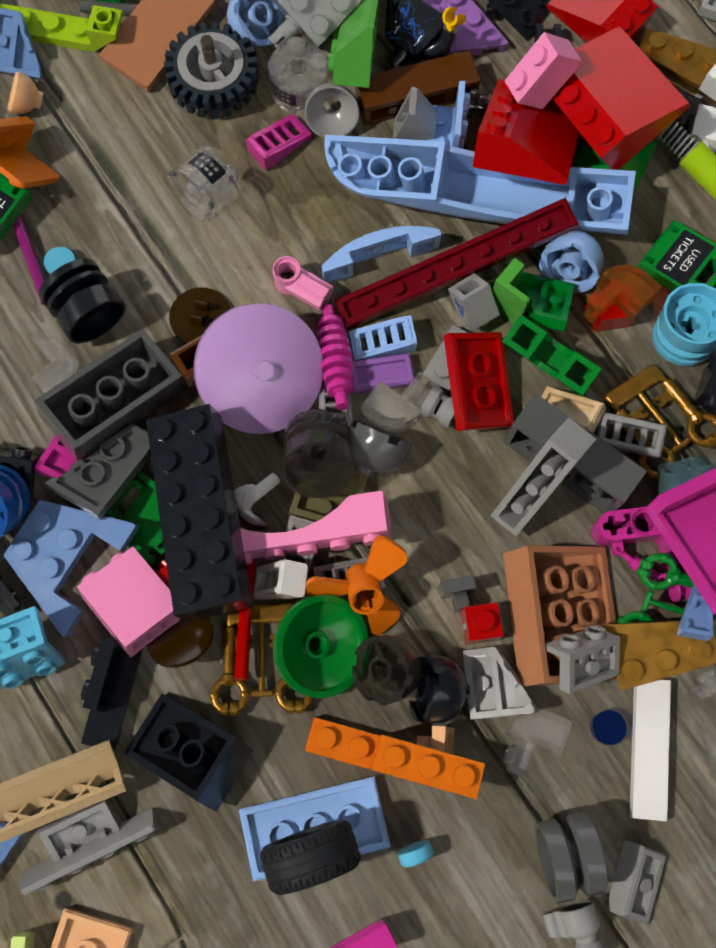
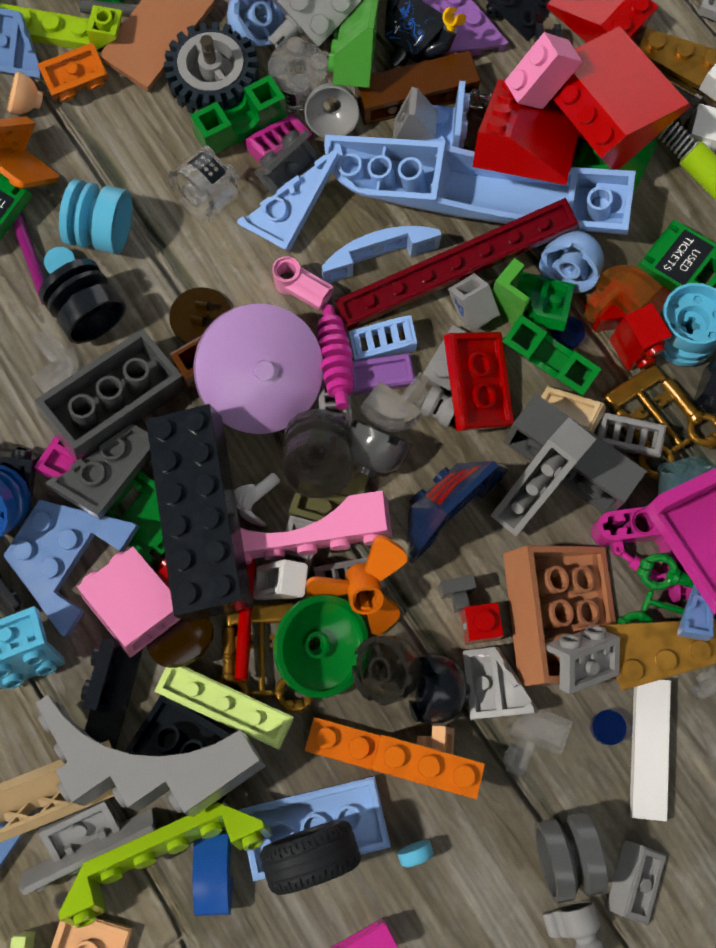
(73, 72): none -> orange bracket
(86, 896): none -> lime slope
(95, 216): none -> medium azure wheel
(193, 777): none -> light grey arch
(212, 876): none -> blue slope
(225, 705): none -> yellowish green tile
(260, 108): none -> green arch
(284, 214): none -> light blue wing
(291, 159): none -> dark grey bracket
(445, 499): none -> dark blue wedge
(572, 335): none -> clear blue tile
(640, 337): none -> red brick

